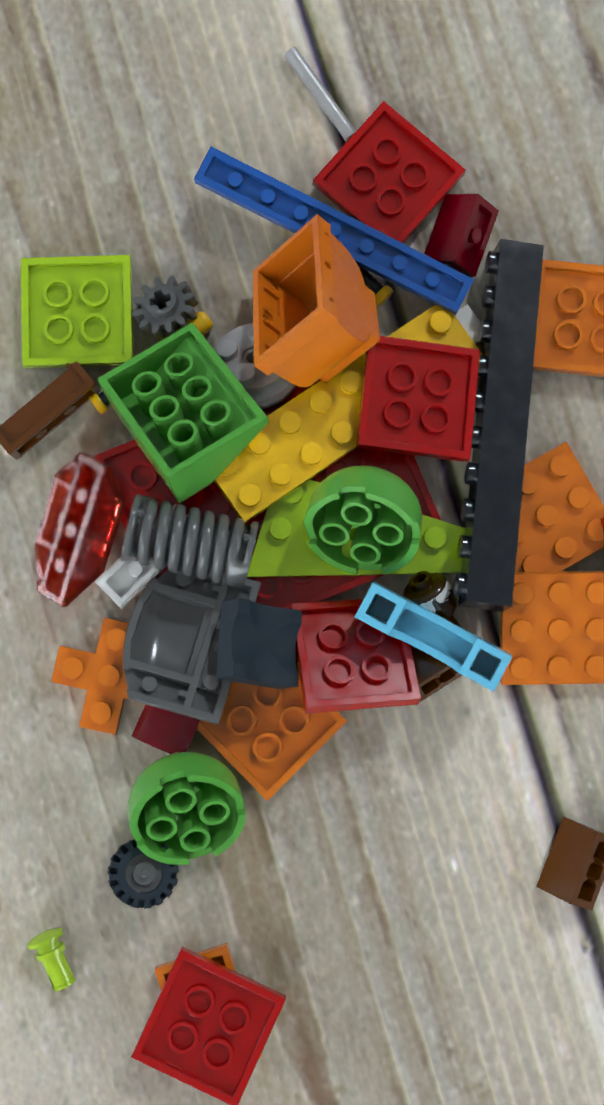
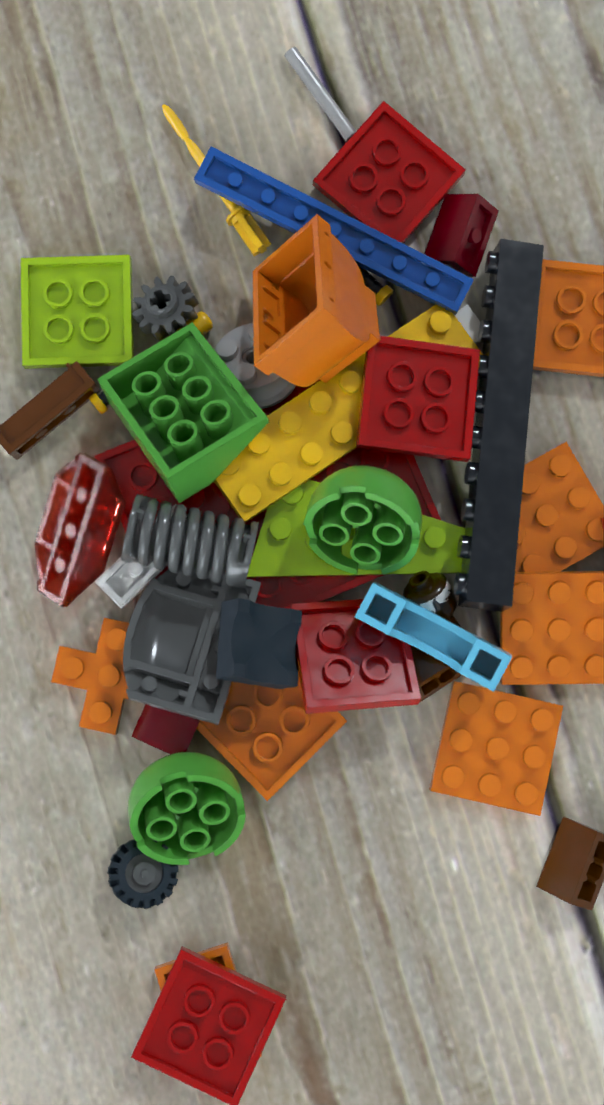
(53, 958): lime pin -> none
(239, 217): none -> yellow piece
(496, 748): none -> orange plate

